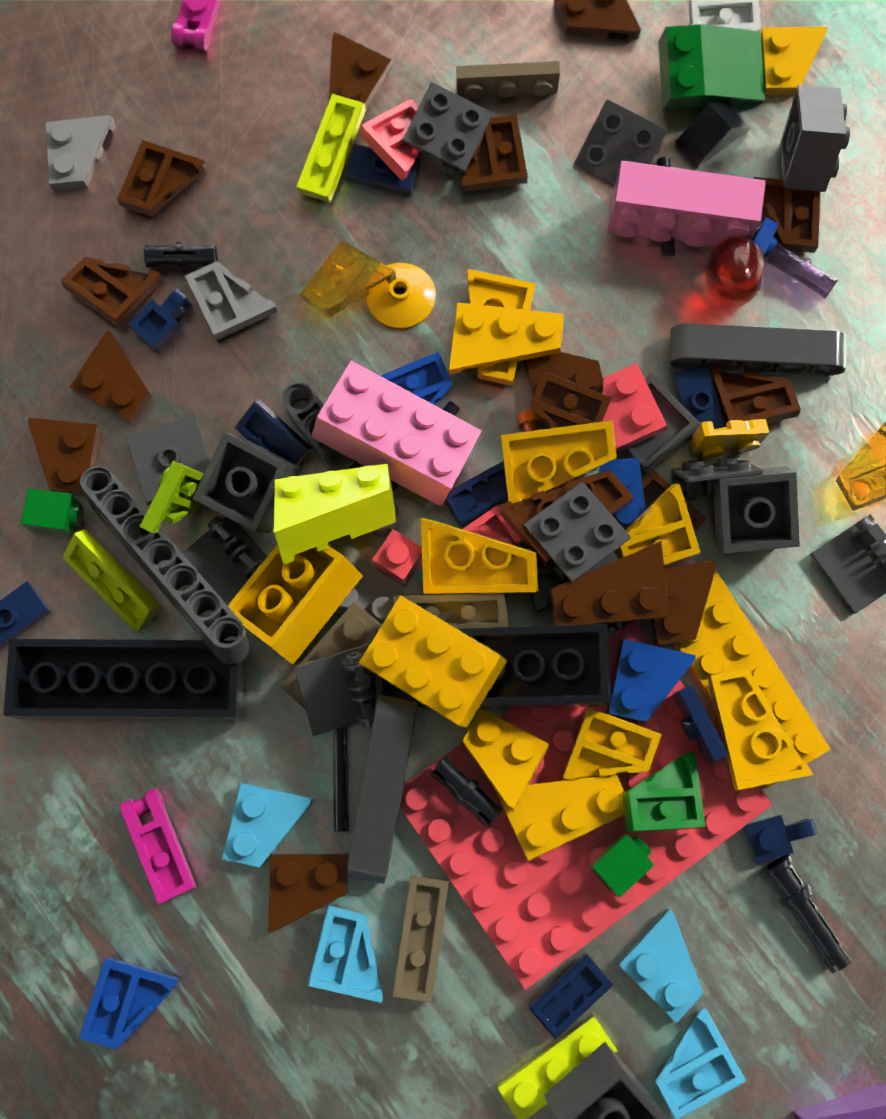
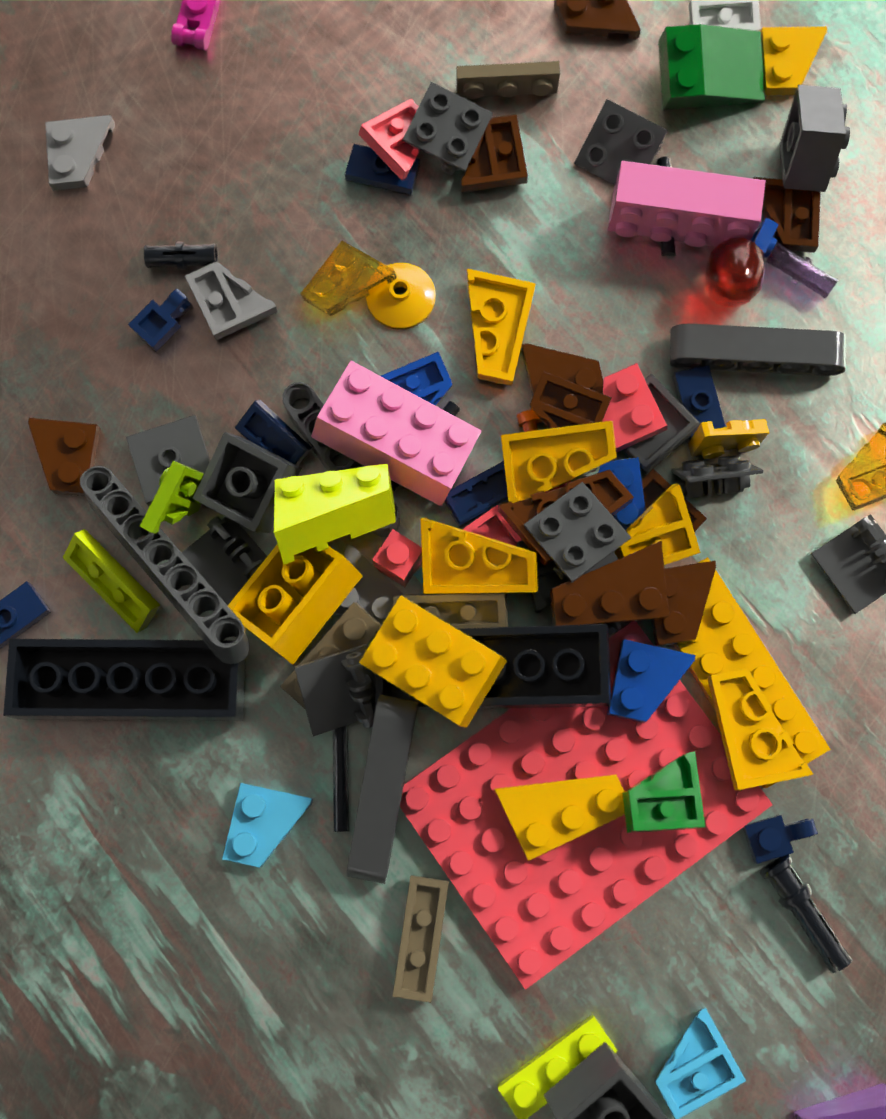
(52, 513): green brick -> none
(110, 288): reddish brown wing -> none
(112, 381): reddish brown wing -> none
(123, 1001): blue wing -> none
(157, 178): reddish brown wing -> none
(158, 847): dark pink plate -> none
(304, 884): reddish brown wing -> none
(331, 148): neon yellow plate -> none
(345, 956): medium azure wing -> none
(356, 70): reddish brown wing -> none
(466, 792): black pin -> none
(502, 334): yellow wing -> none
(504, 755): yellow wing -> none
(570, 996): dark blue plate -> none
(610, 747): yellow wing -> none
(622, 863): green brick -> none
(663, 967): medium azure wing -> none
(698, 724): dark blue plate -> none
(711, 133): black slope -> none
(754, 396): reddish brown wing -> none
(756, 511): dark grey brick -> none

